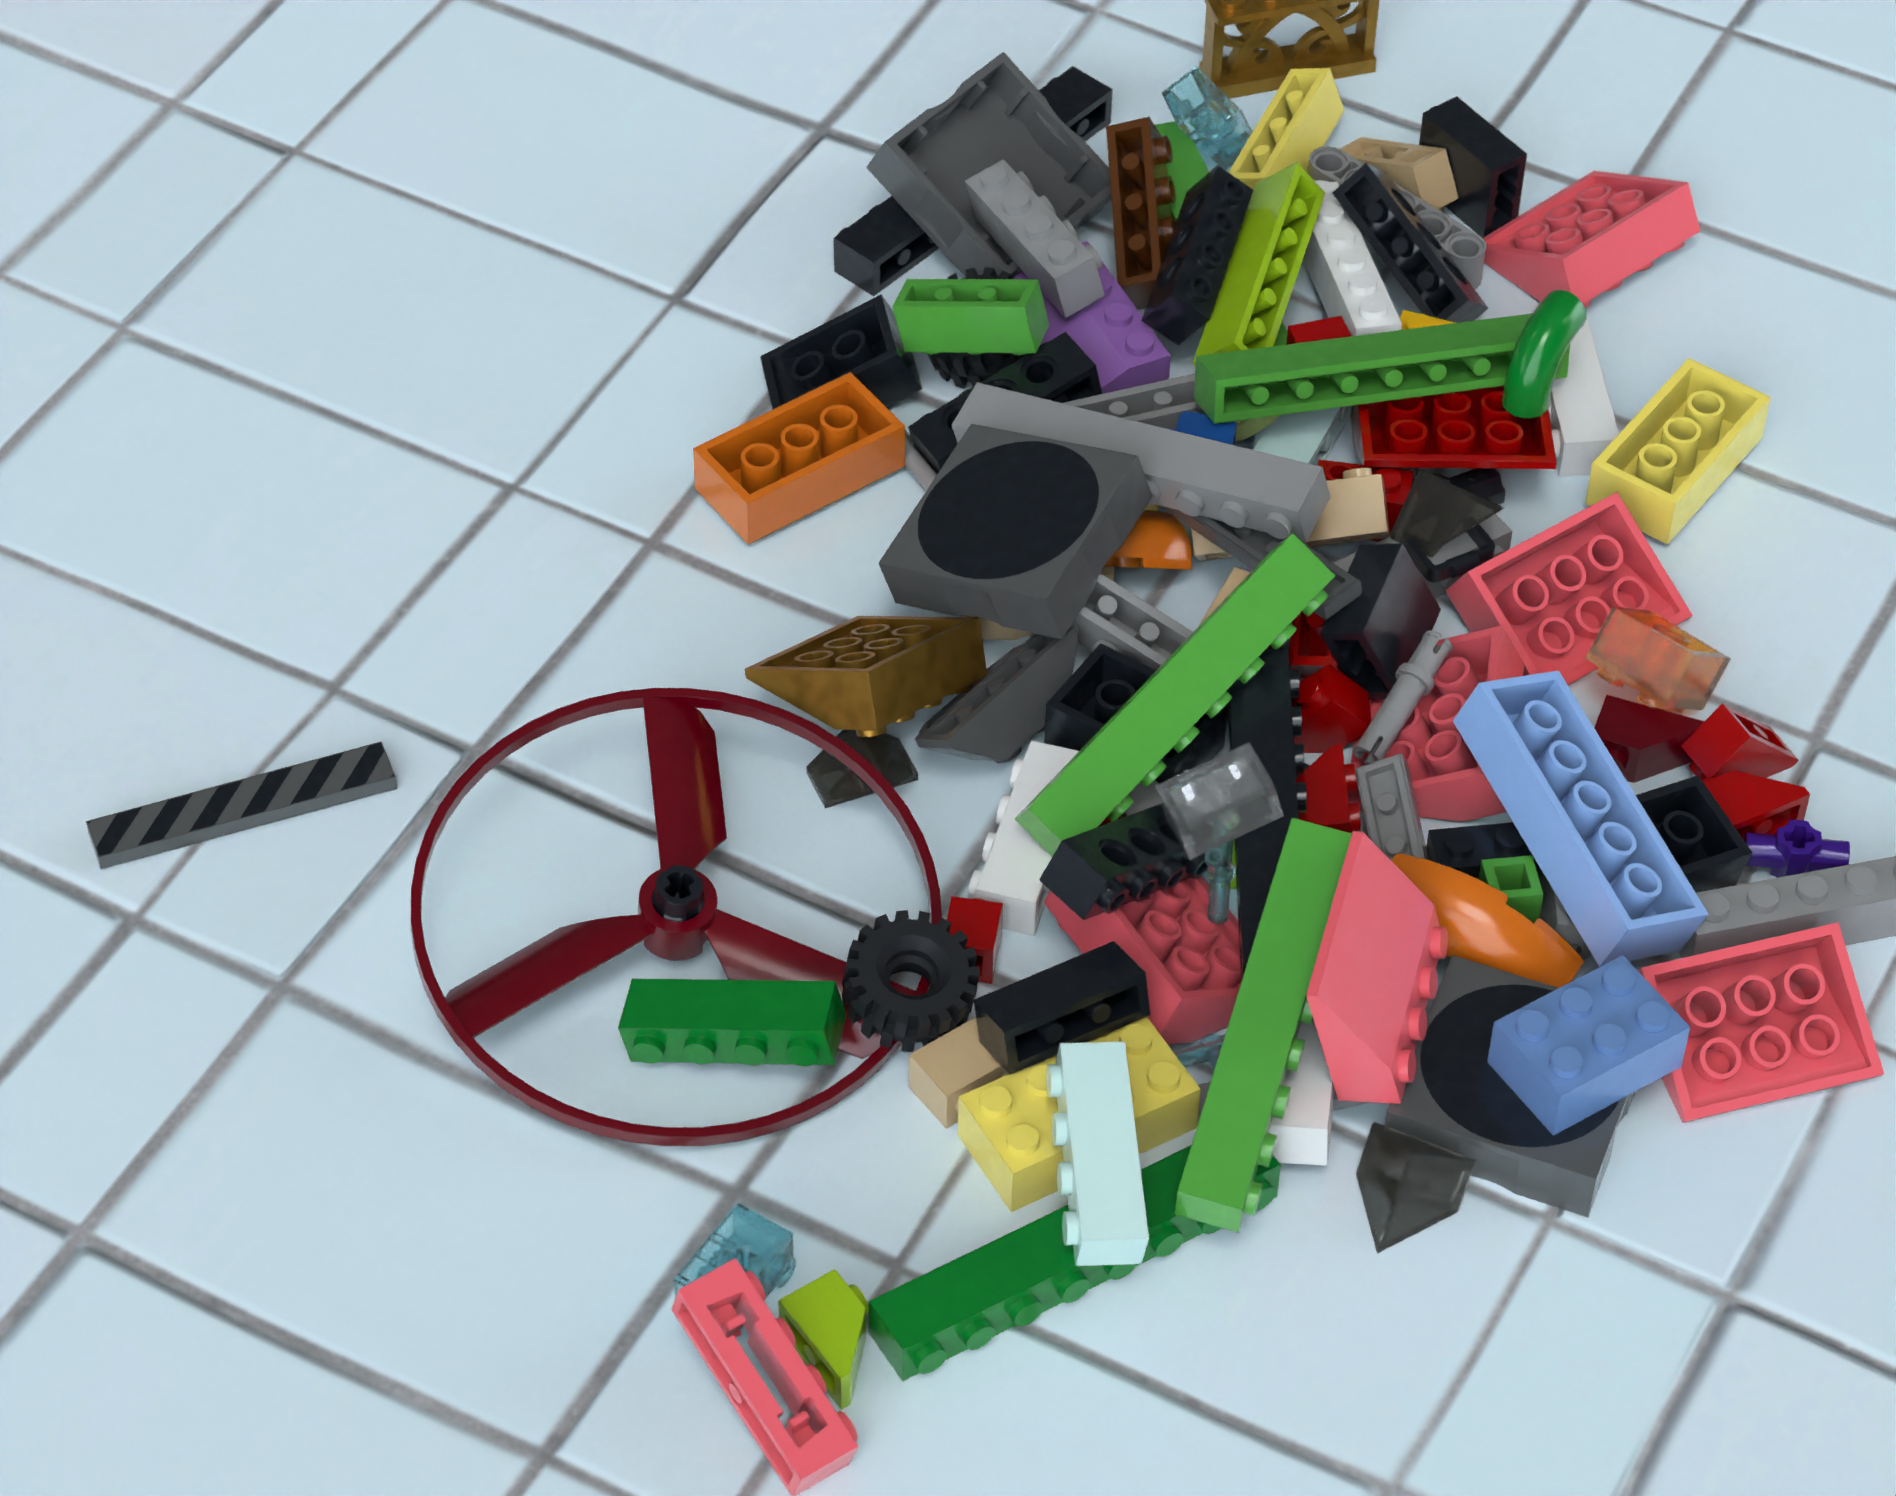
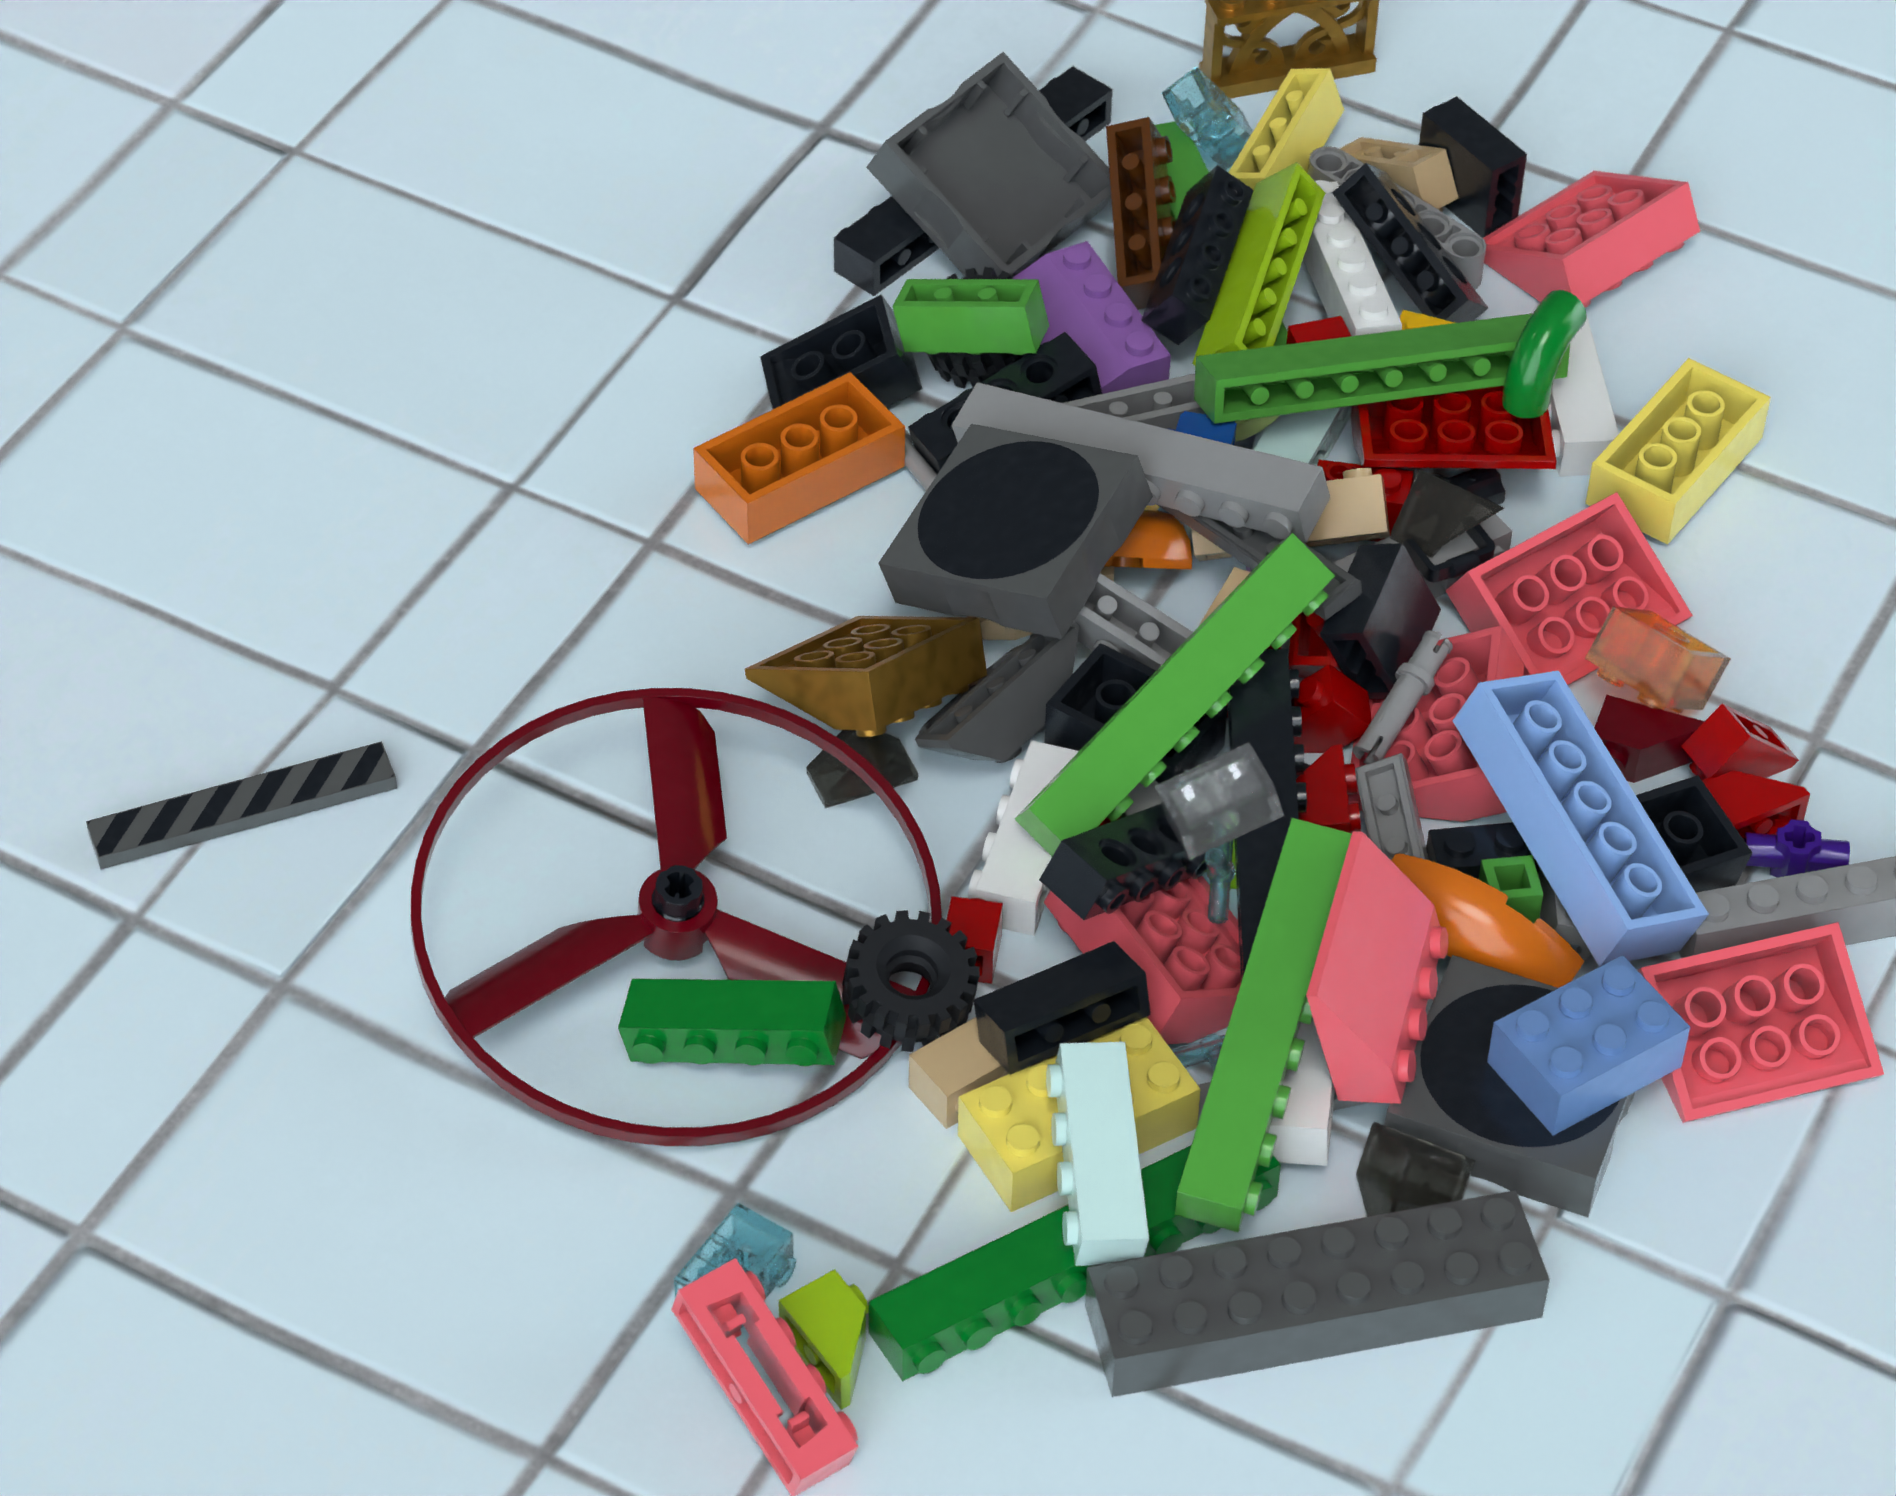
(1036, 237): light grey brick -> none
(1315, 1293): none -> dark grey brick

